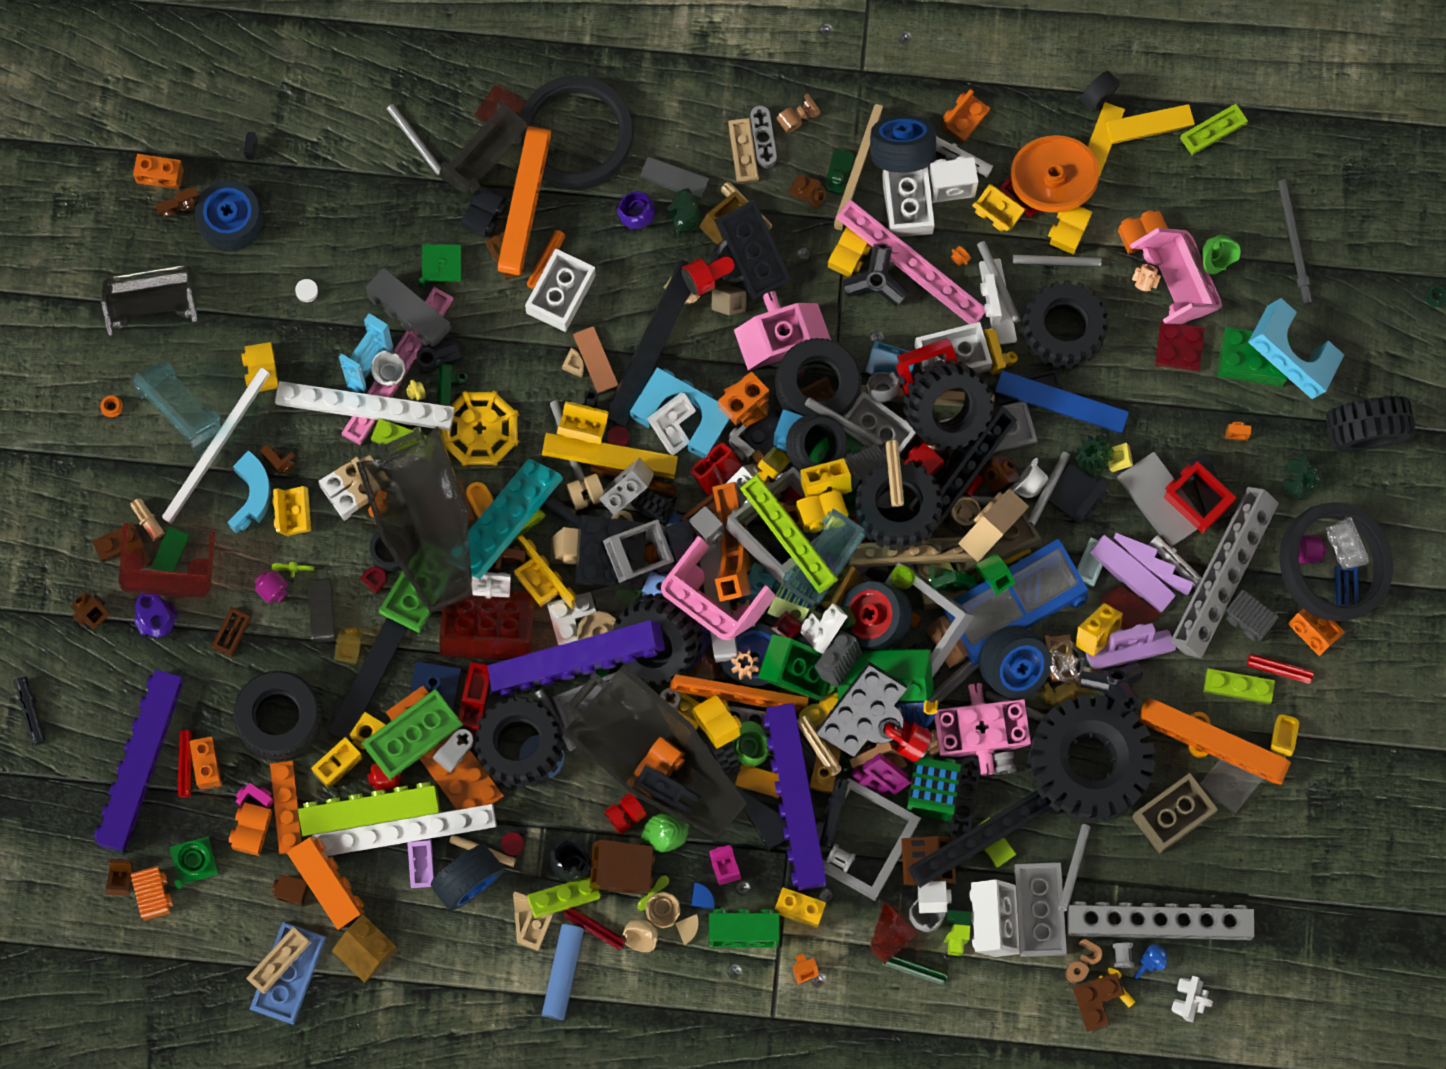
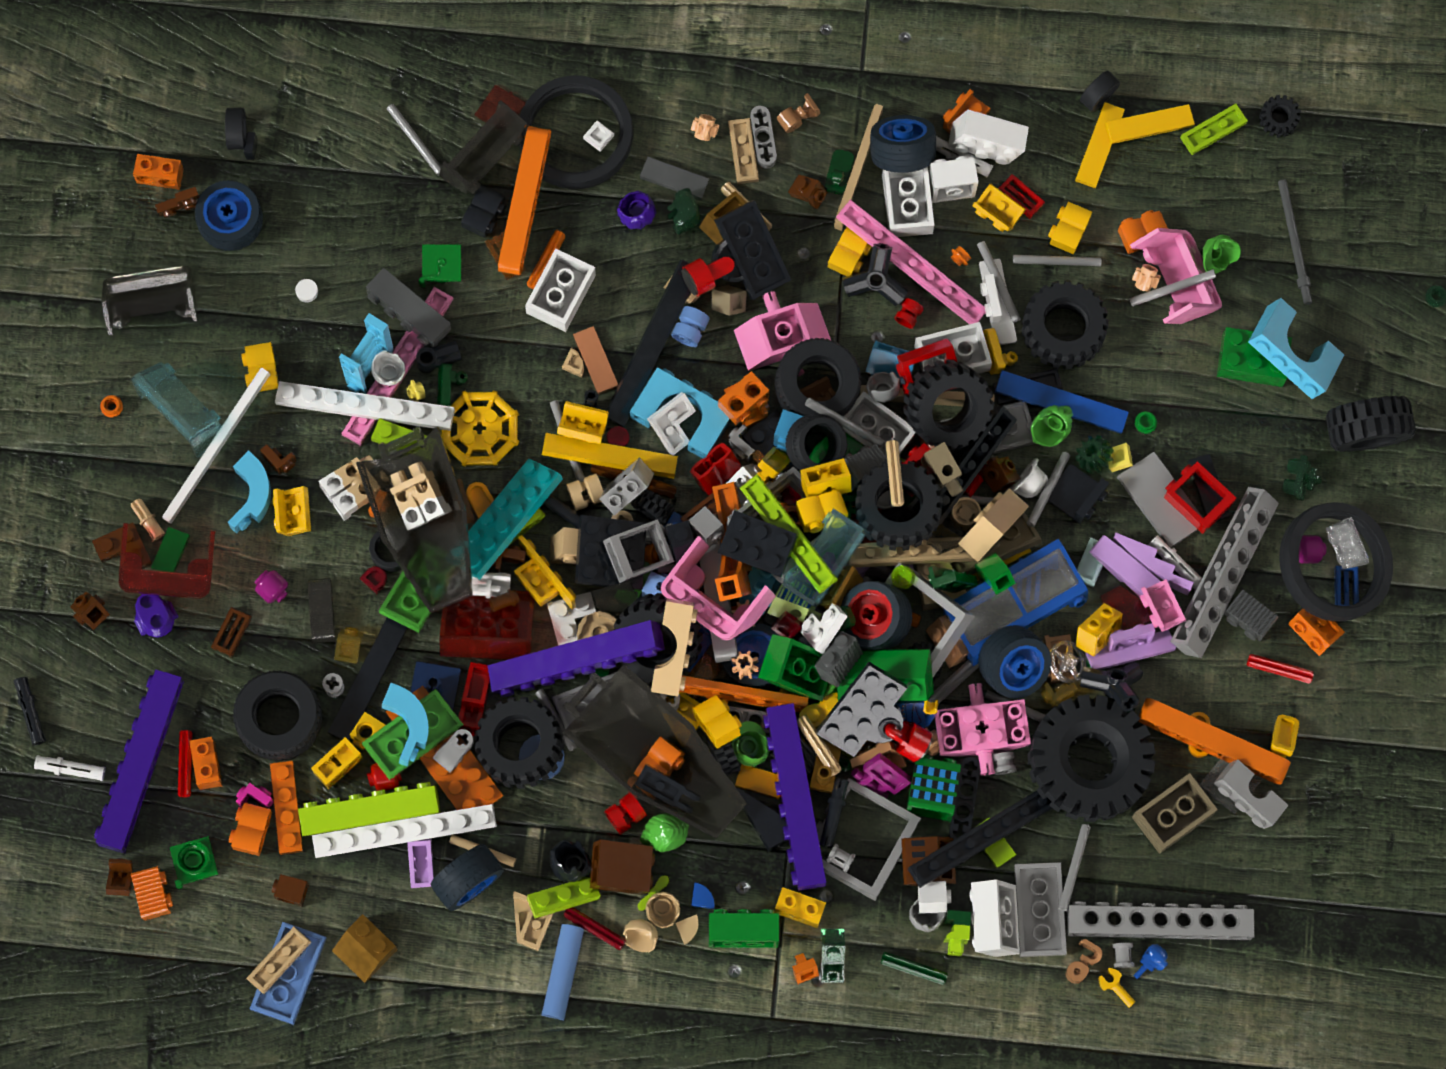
(43, 764): none -> white pin
(235, 128): none -> black tyre
(292, 568): lime piece -> none
(326, 882): orange brick -> none
(328, 680): none -> light grey bush
(411, 710): none -> medium azure arch
(418, 497): none -> tan hips
(504, 600): none -> reddish brown pin
(512, 844): dark red tile -> none
(598, 136): none -> white tile
(677, 618): none -> tan arch
(690, 325): none -> medium blue wheel
(705, 127): none -> light nougat gear
(724, 864): dark pink bracket -> none
(758, 543): none -> black plate
(832, 955): none -> clear green slope
(890, 934): clear red wing -> none
(909, 313): none -> red wheel
(940, 460): none -> dark tan torso
(988, 137): none -> white brick
(1052, 425): none -> bright green hair
(1054, 173): orange dish -> none
(1091, 998): reddish brown plate -> none
(1145, 422): none -> green plate
(1163, 605): none -> bright pink bracket
(1172, 287): none -> light grey bar
(1179, 346): dark red plate -> none
(1187, 1008): white hips -> none
(1234, 784): none -> light grey arch
(1238, 431): orange plate -> none
(1239, 686): lime plate -> none
(1283, 104): none -> black tyre

